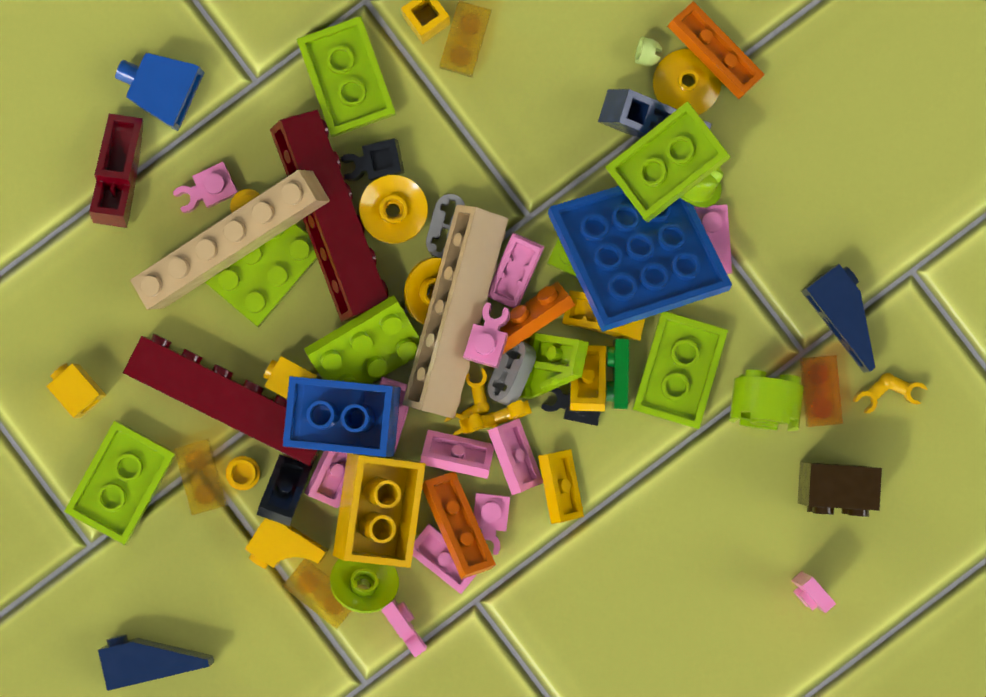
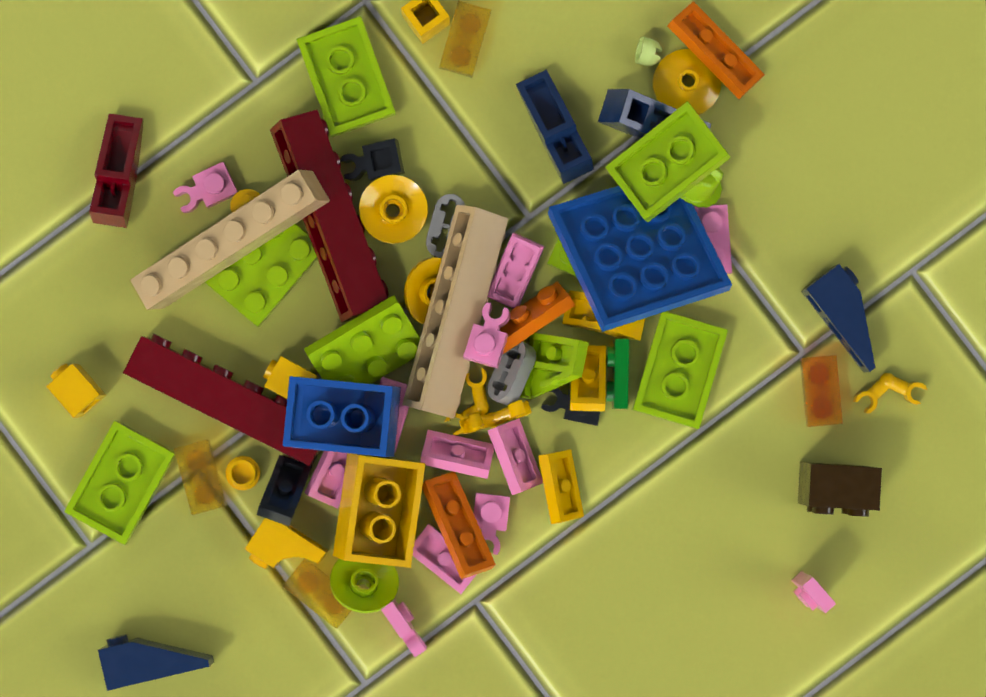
(161, 86): blue torso -> none
(555, 126): none -> dark blue slope
(766, 401): lime brick -> none

